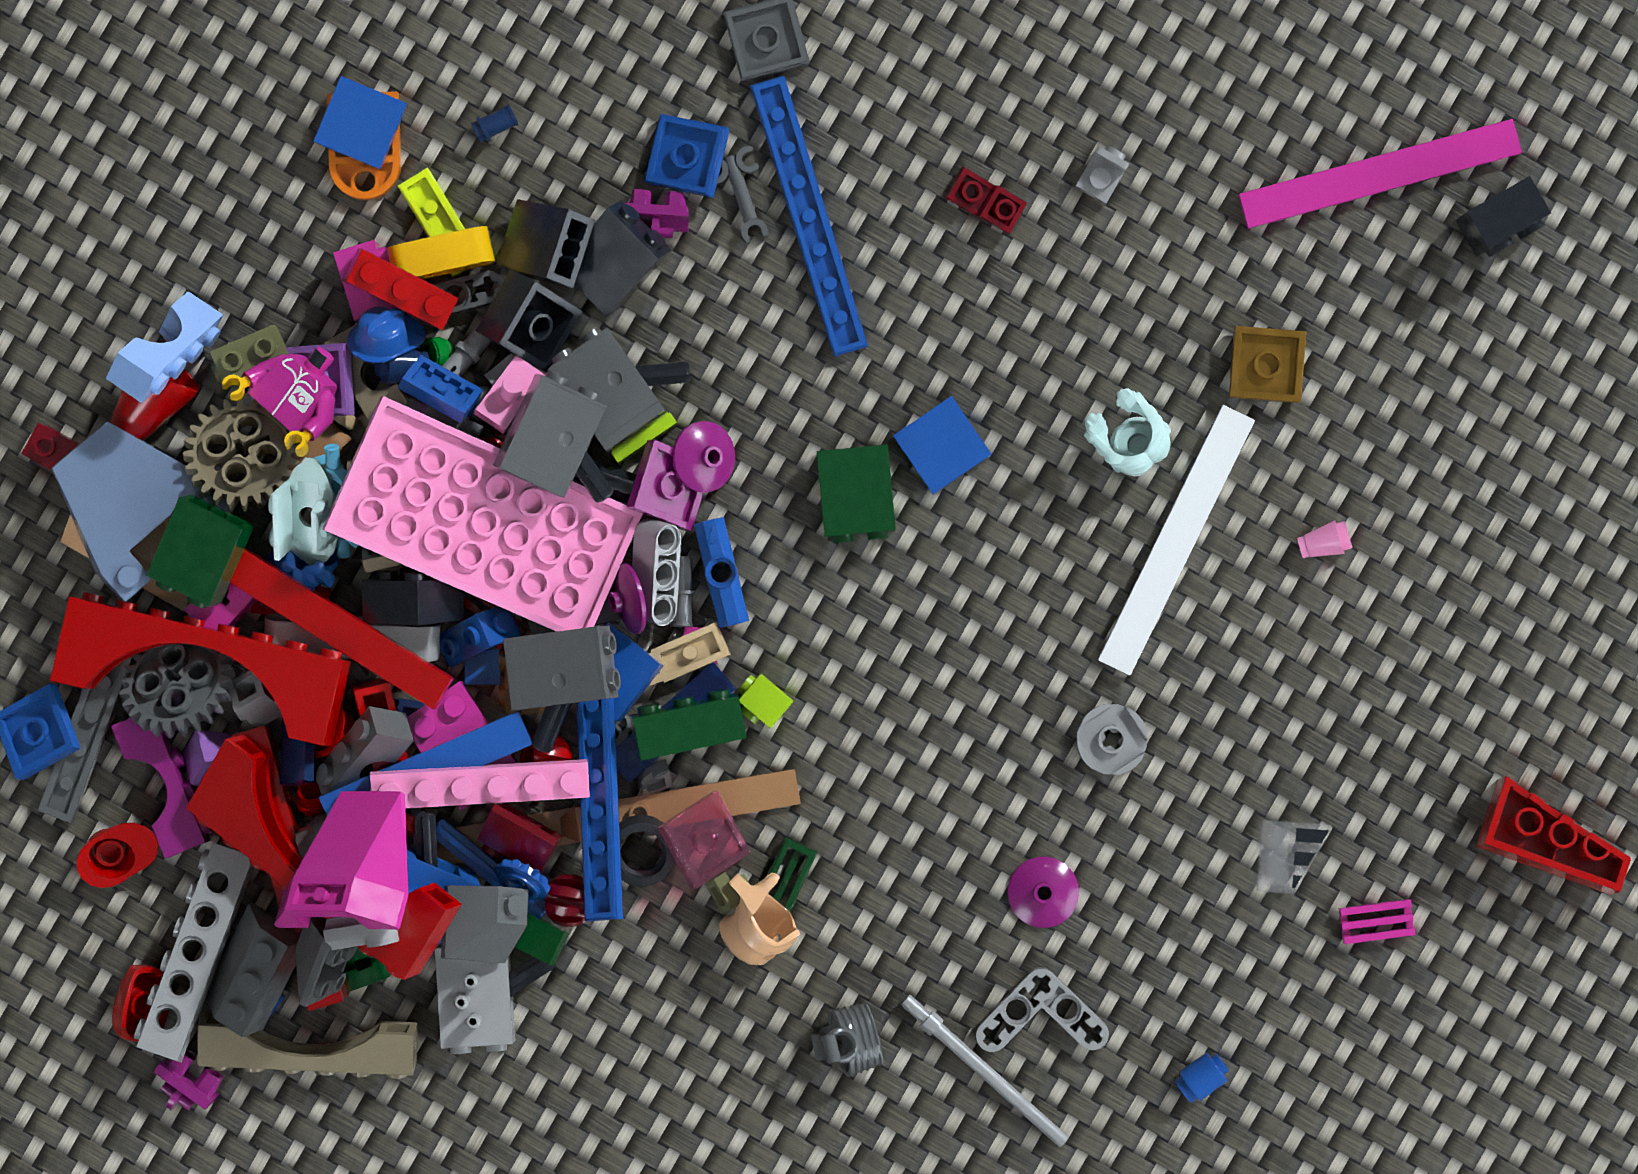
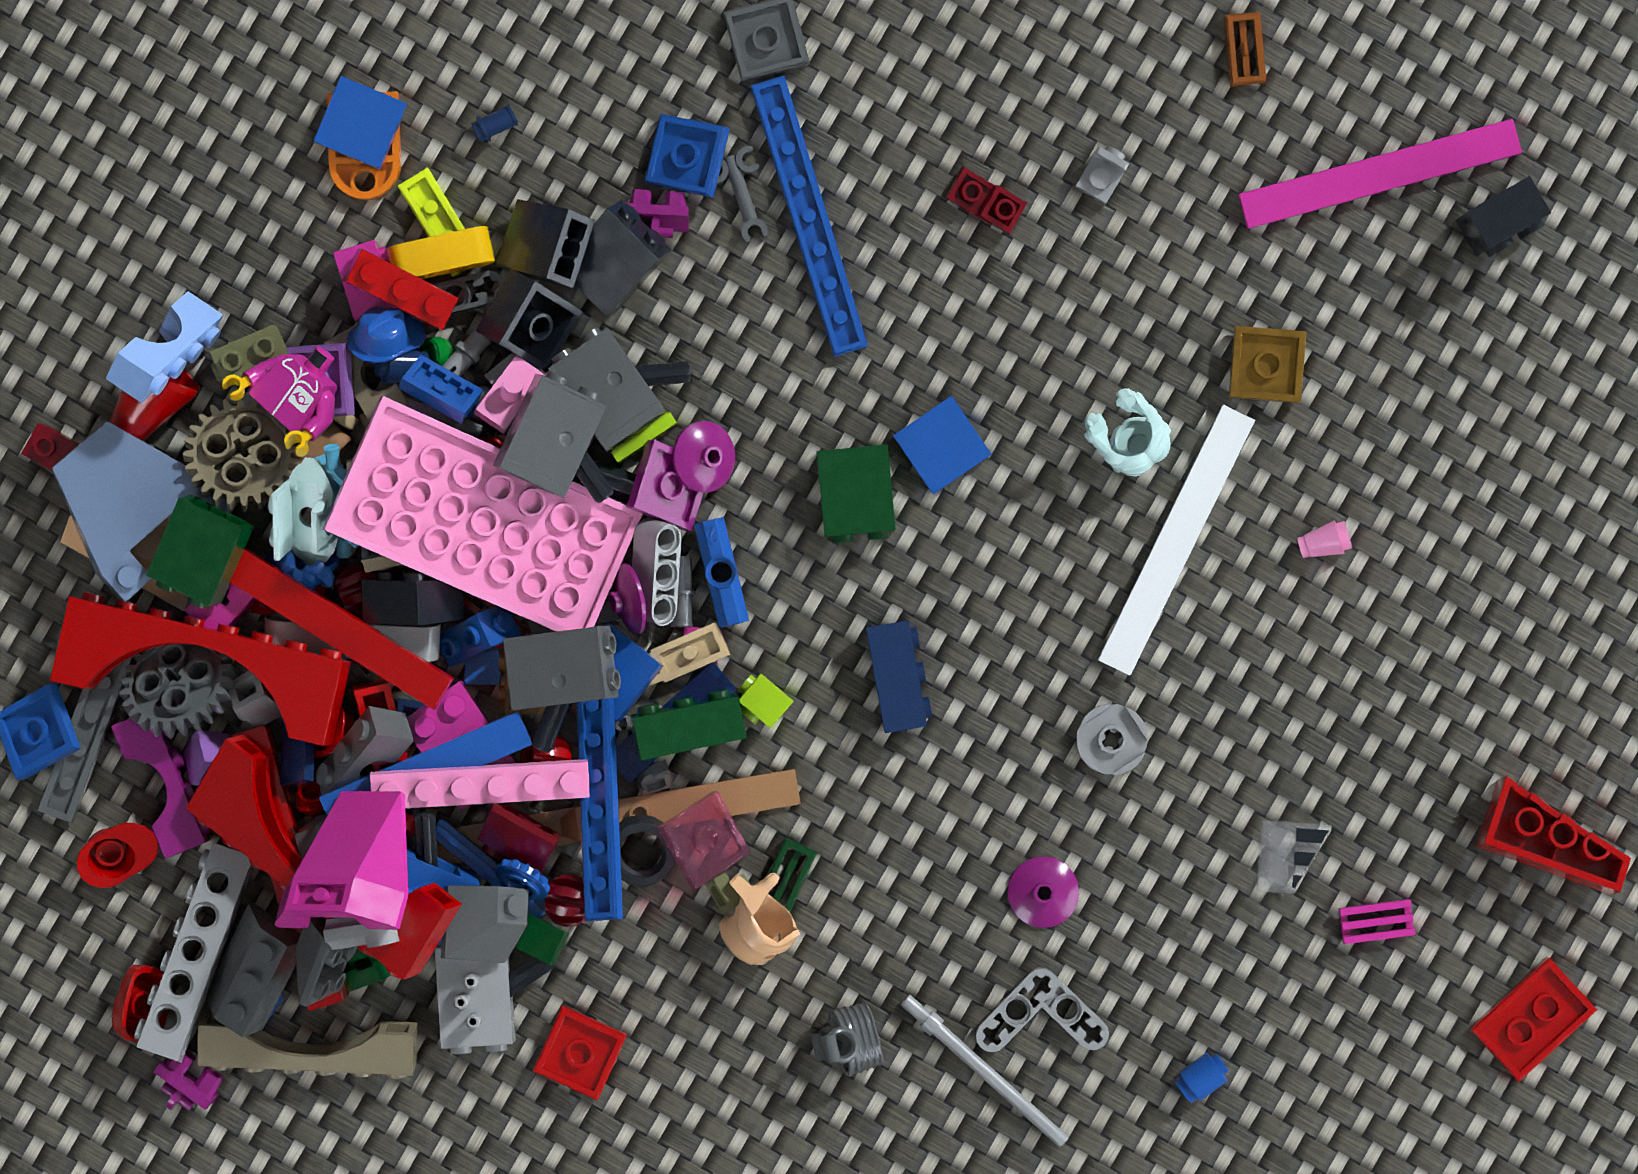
(349, 587): none -> dark red piece
(580, 1052): none -> red plate
(898, 676): none -> dark blue brick
(1247, 79): none -> dark orange tile
(1532, 1019): none -> red tile

